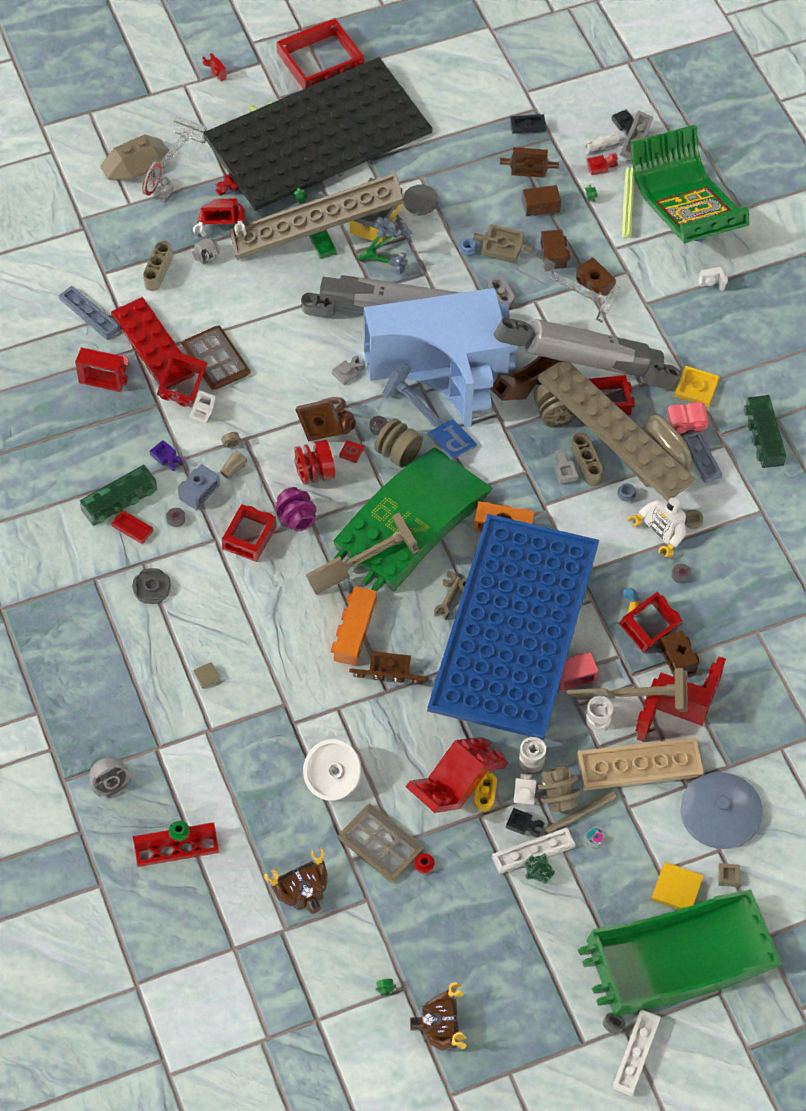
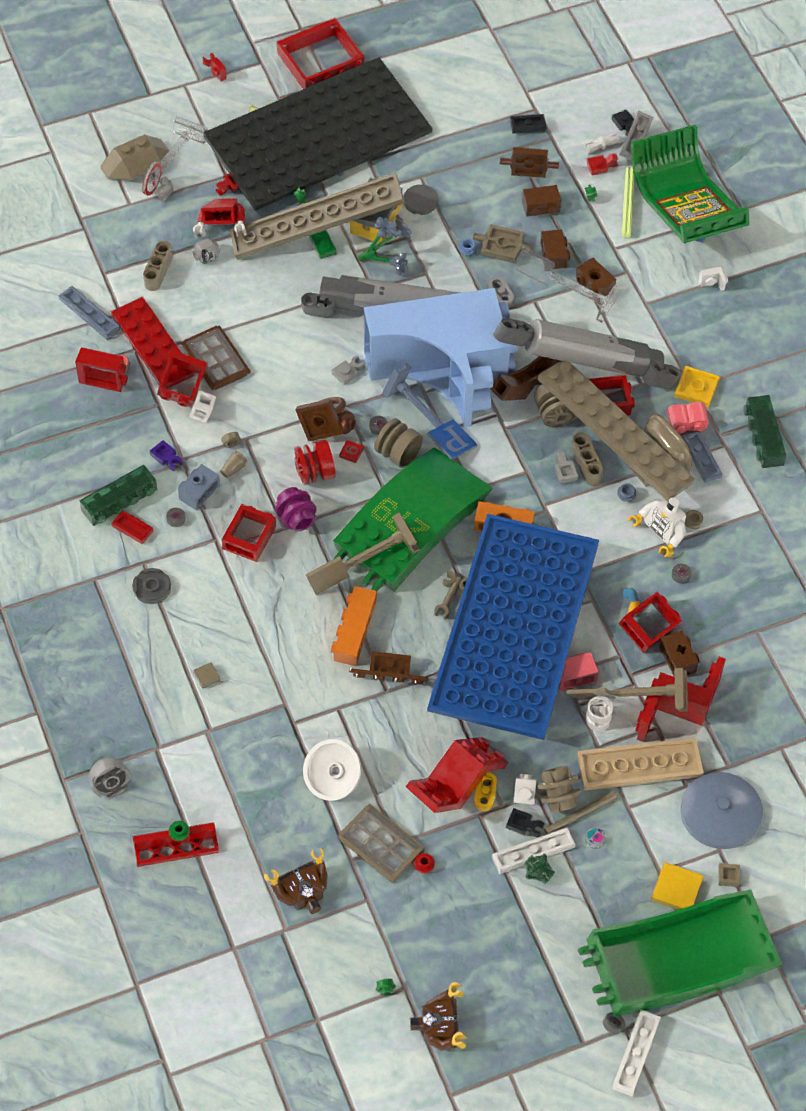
(532, 754): white wheel -> none

